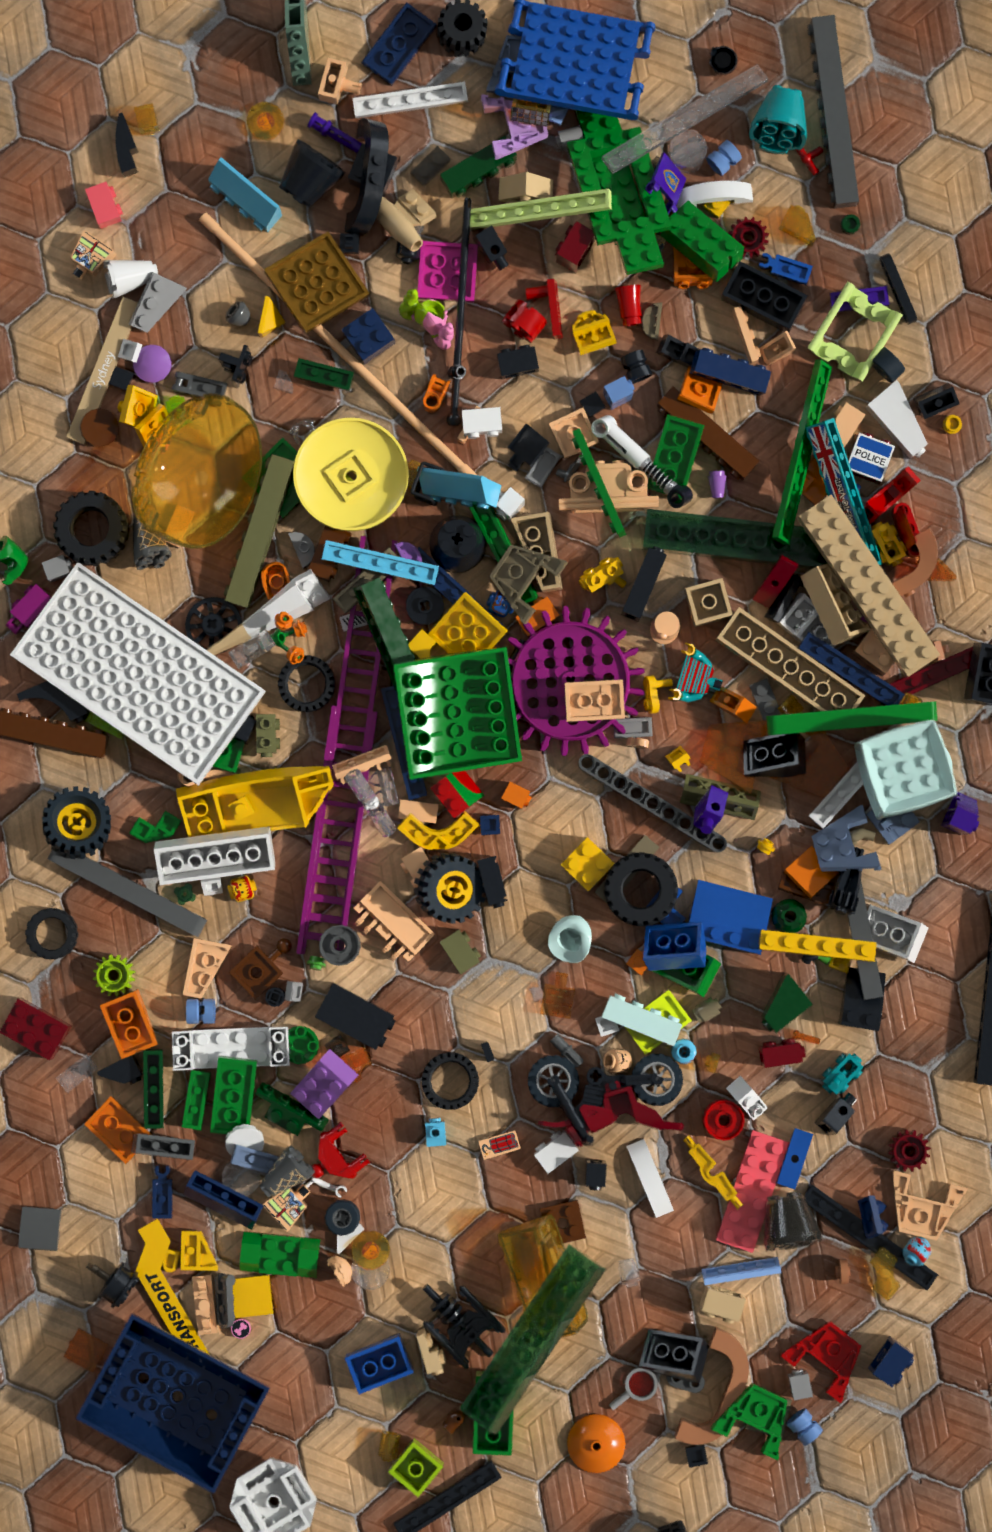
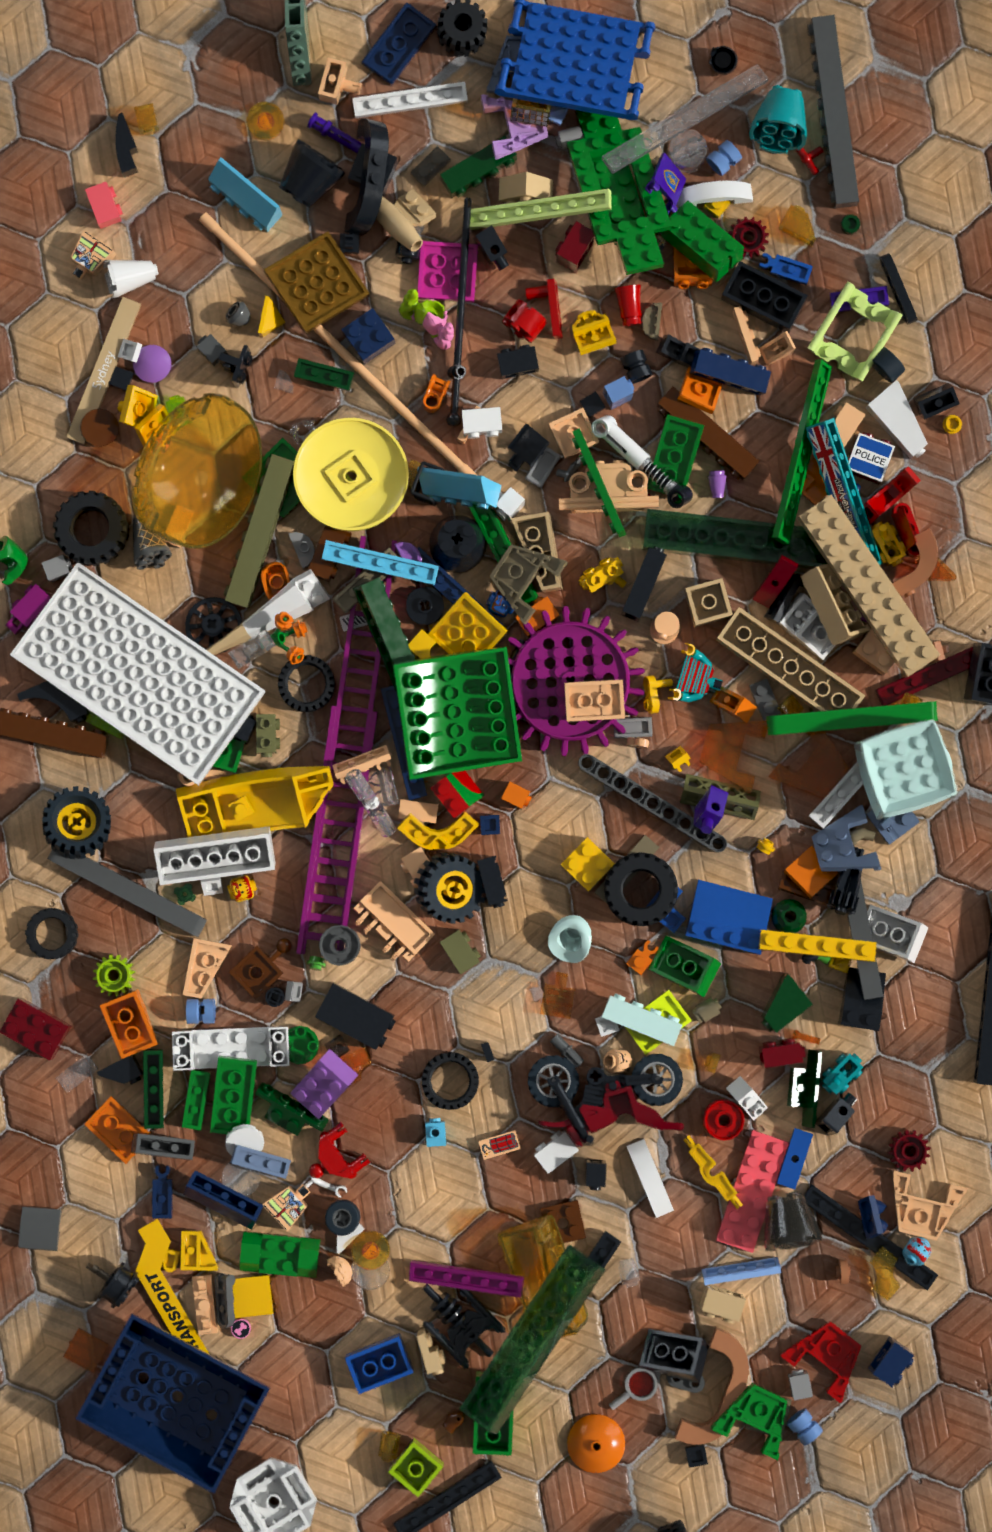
(149, 833): green tile -> none
(155, 301): light grey wing -> none
(198, 385): dark grey plate -> none
(210, 349): none -> dark grey brick
(286, 1172): dark grey cone -> none
(466, 1278): none -> magenta plate
(604, 1248): none -> black plate
(674, 946): blue slope -> none
(690, 1051): medium azure head -> none
(775, 756): black slope -> none
(804, 1088): none -> dark green bracket
(850, 670): dark blue plate -> none
(961, 815): dark purple wedge -> none

